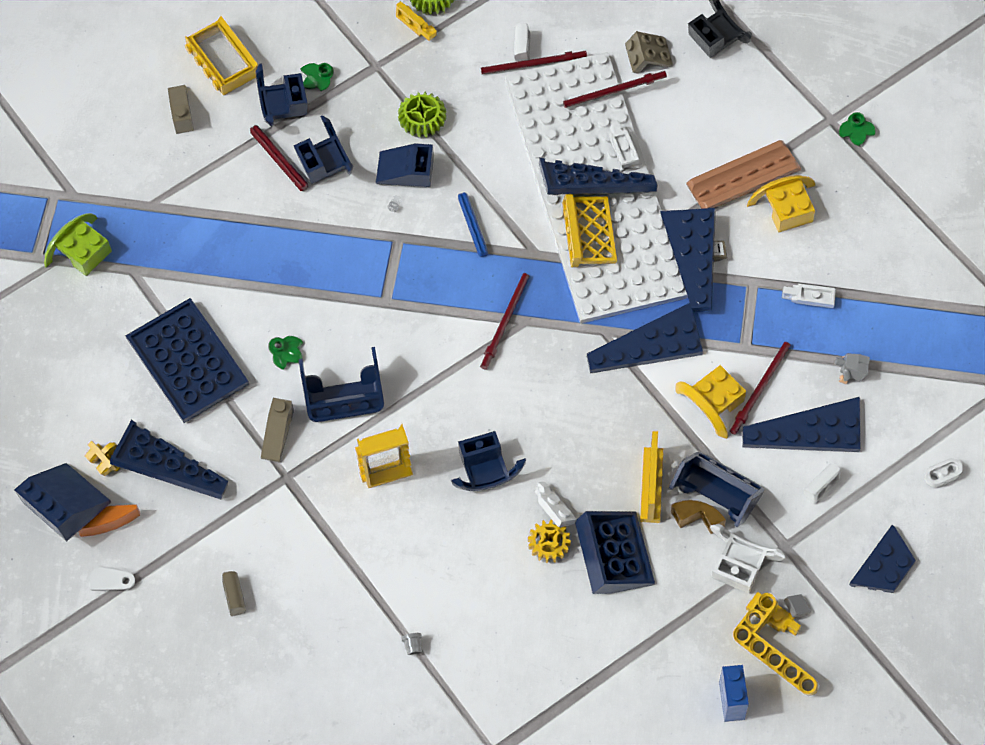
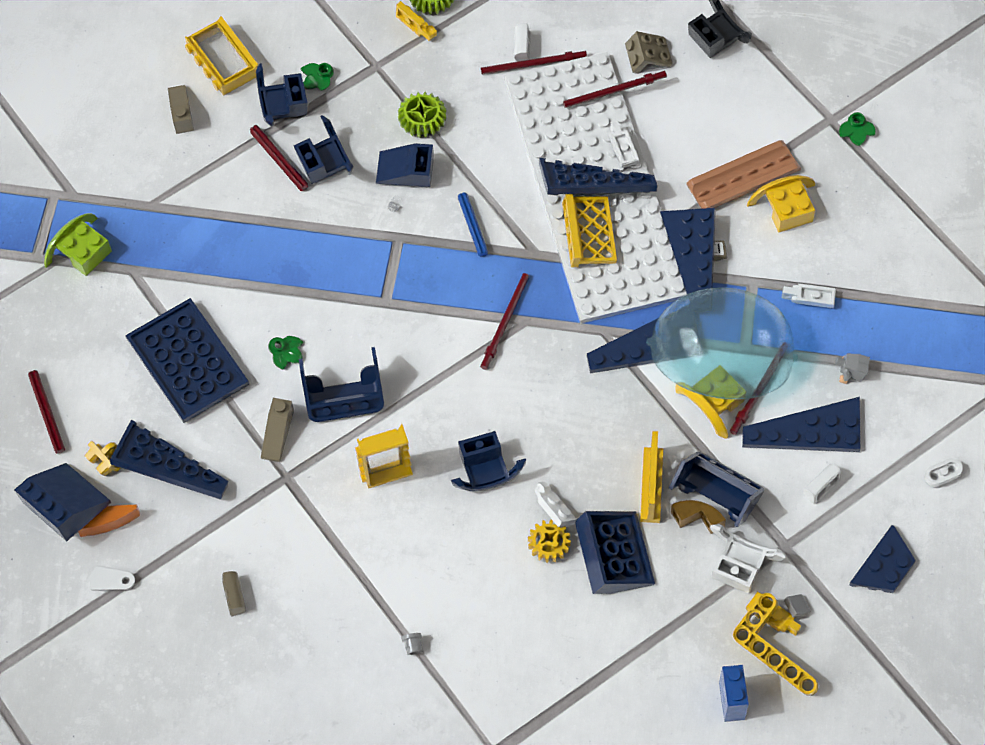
(46, 412): none -> dark red axle
(724, 344): none -> clear light blue windscreen

